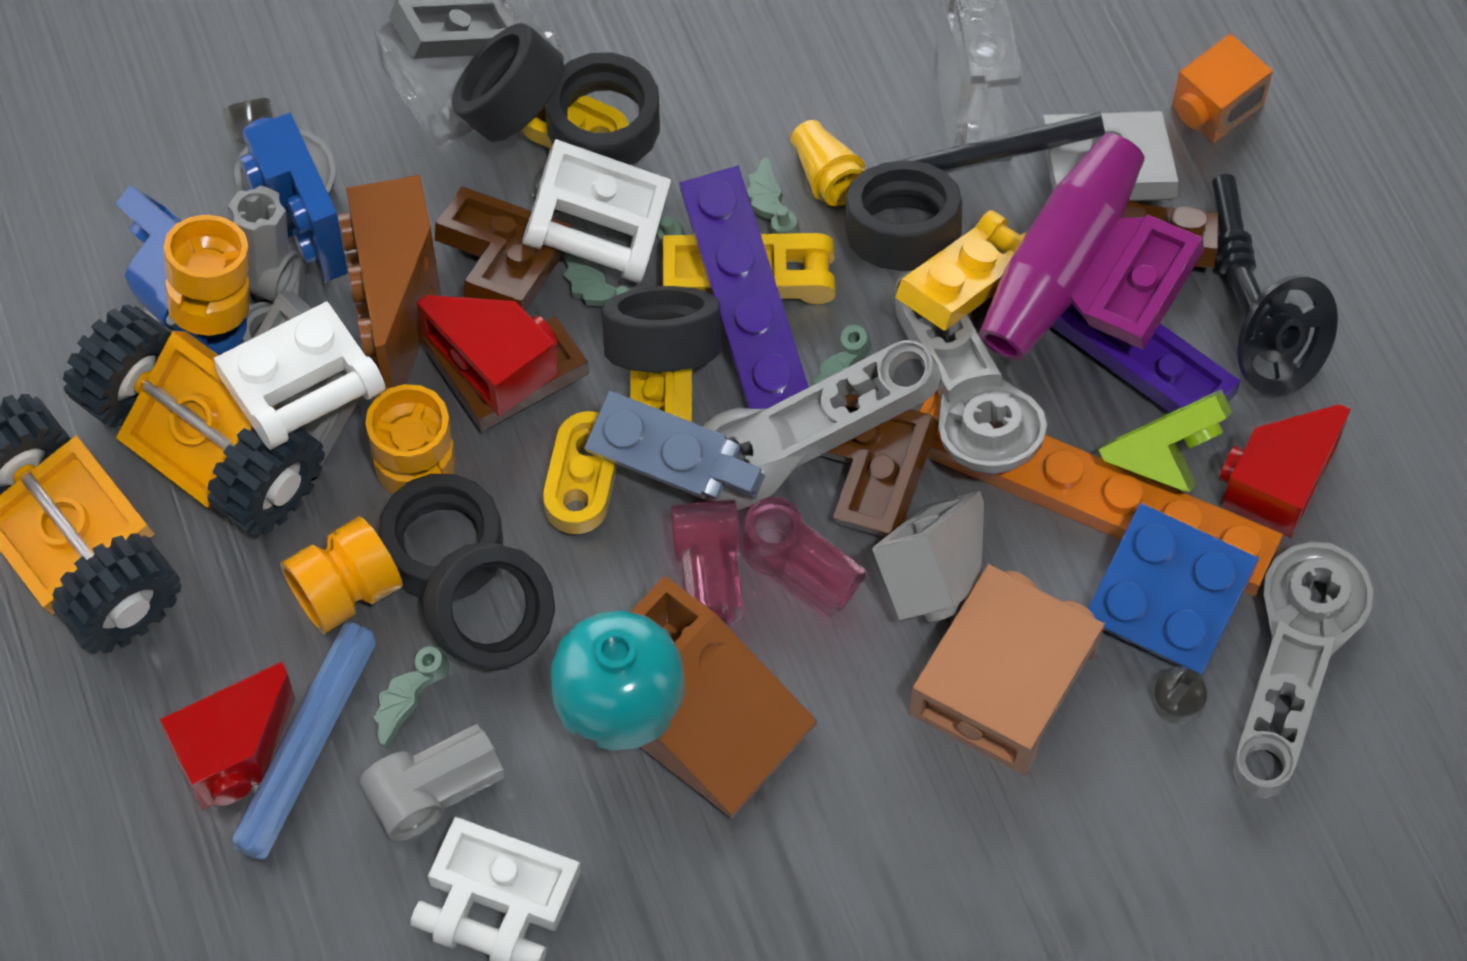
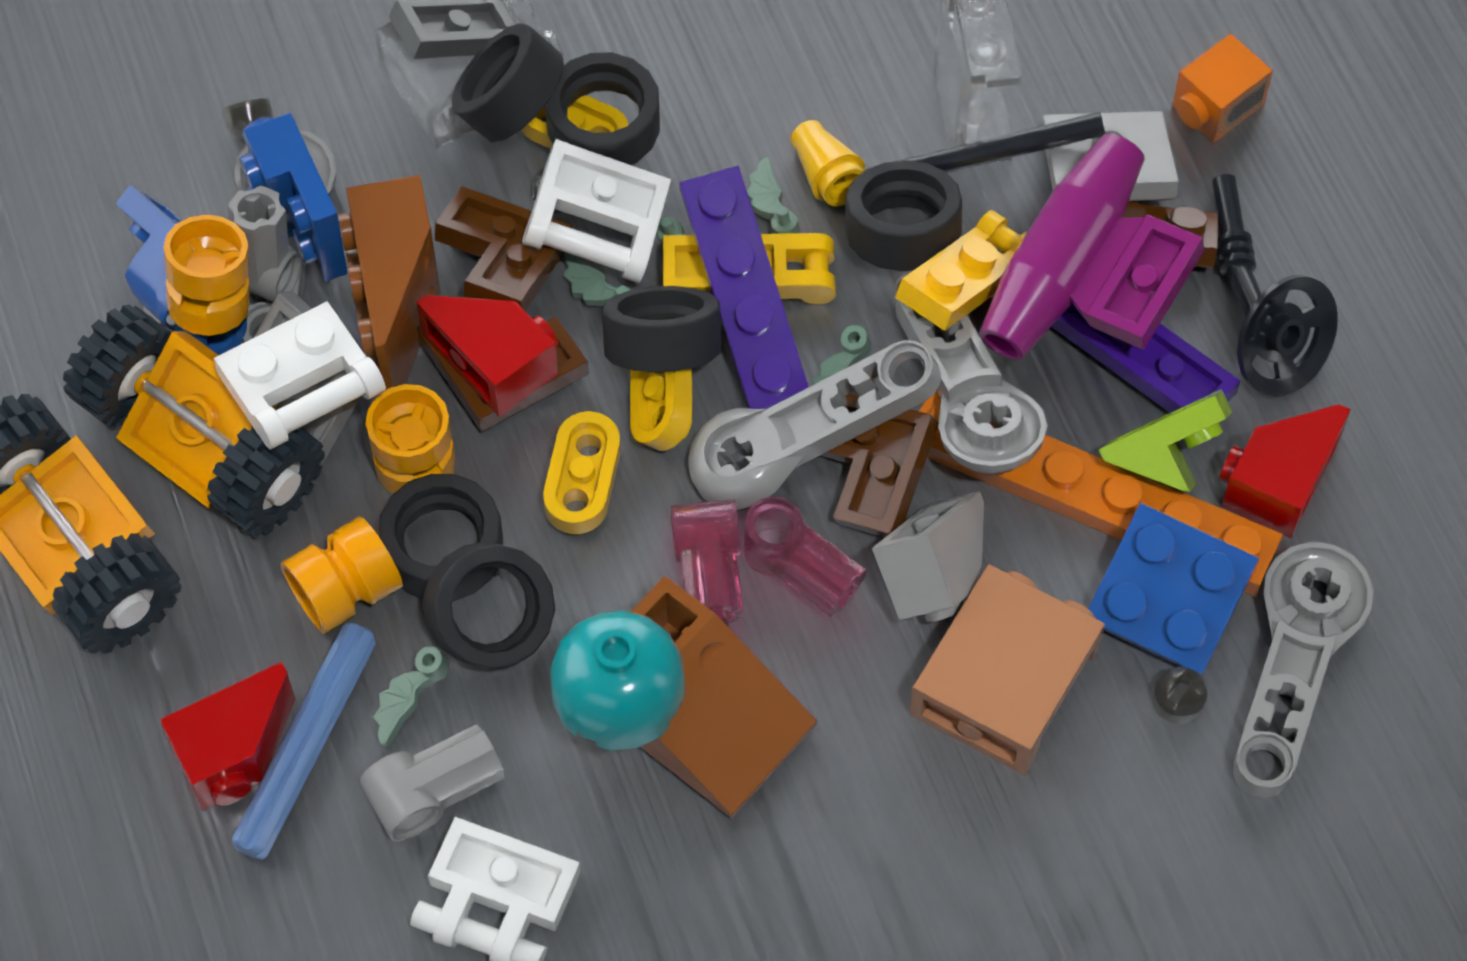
(670, 449): sand blue hinge -> none

